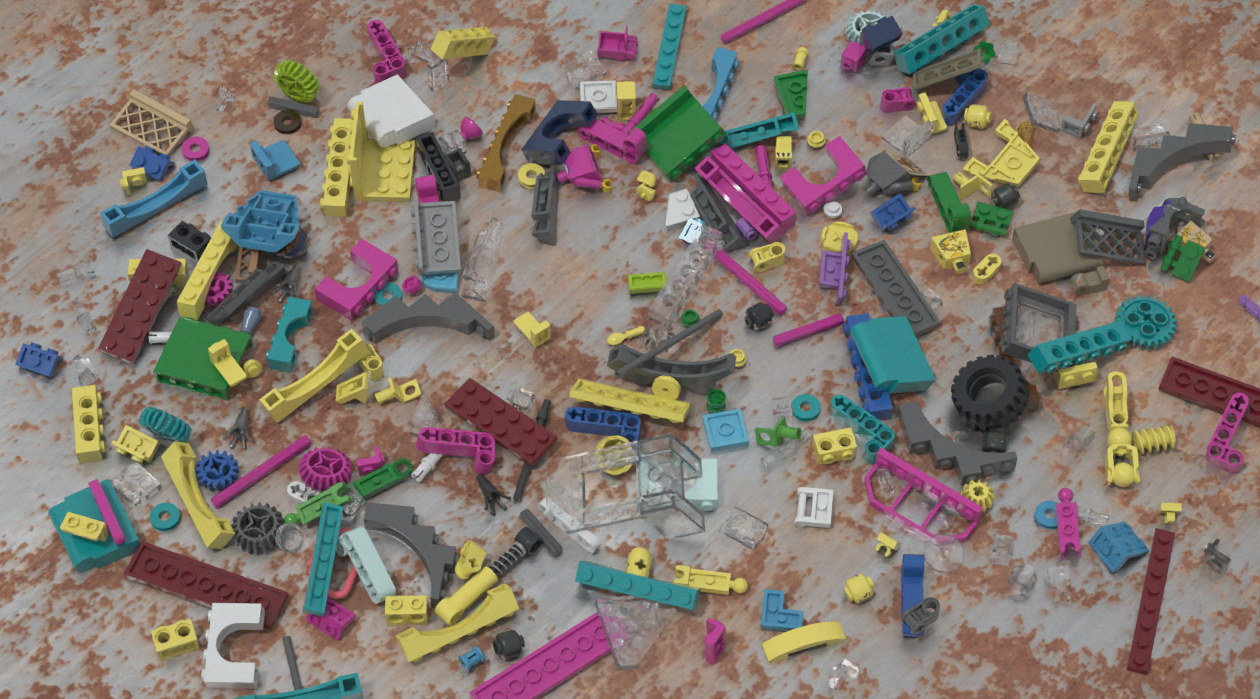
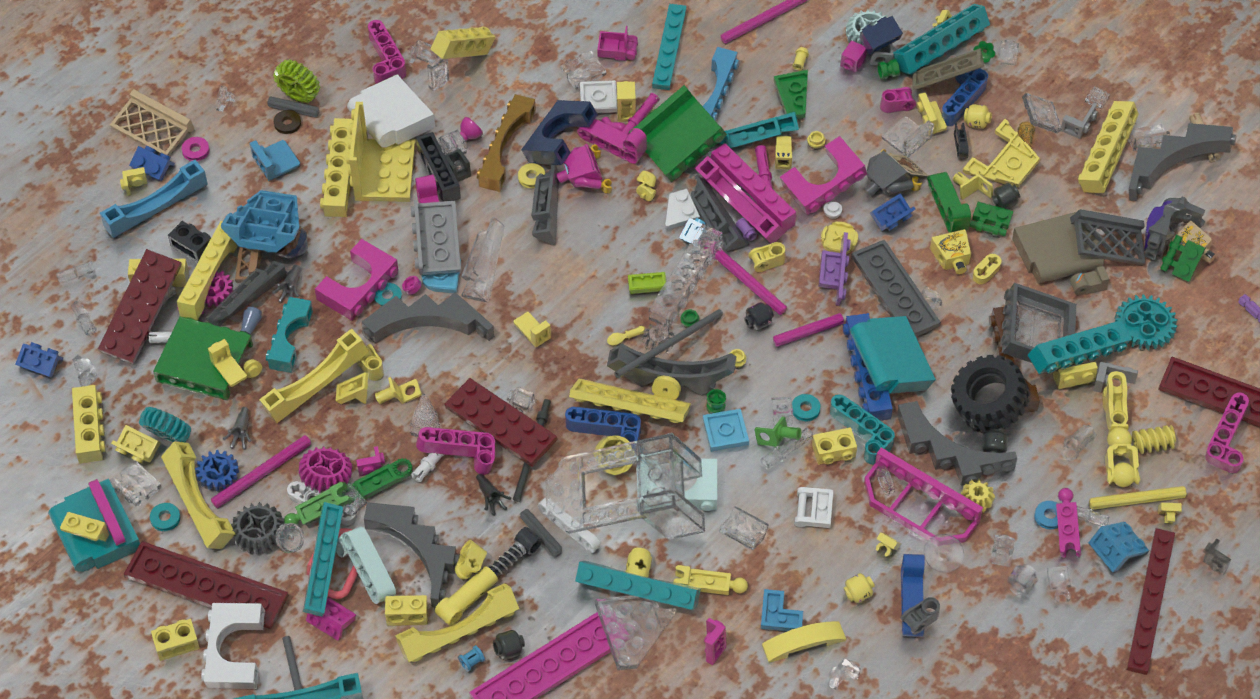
(888, 69): none -> green wheel
(1097, 96): none -> clear plate
(1106, 368): none -> light grey bracket
(1137, 497): none -> light yellow axle

